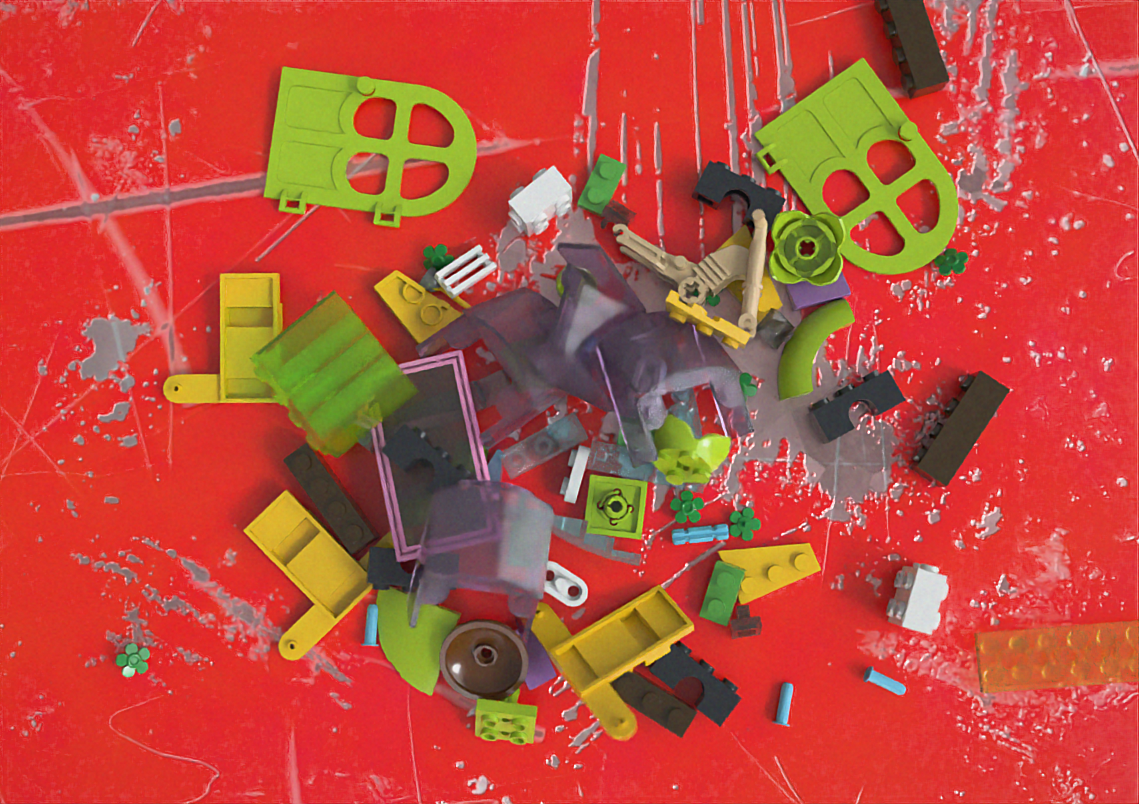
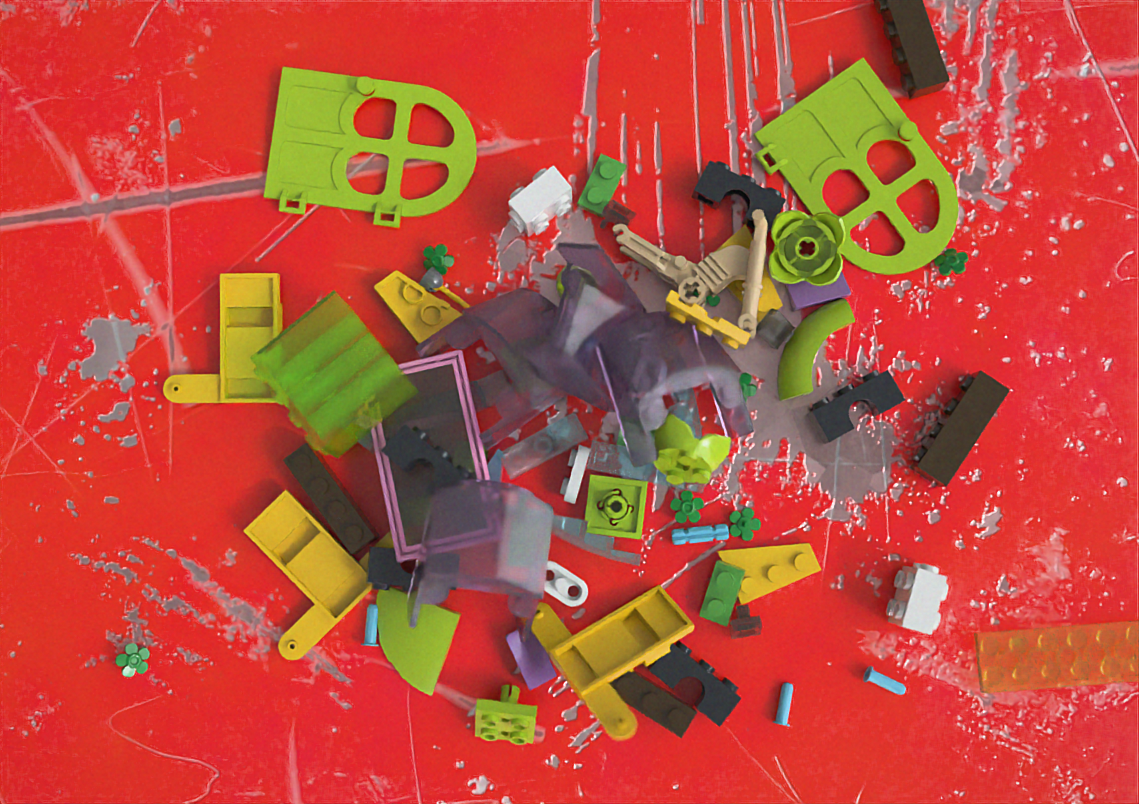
(481, 673): reddish brown dish -> none
(482, 259): white tile -> none

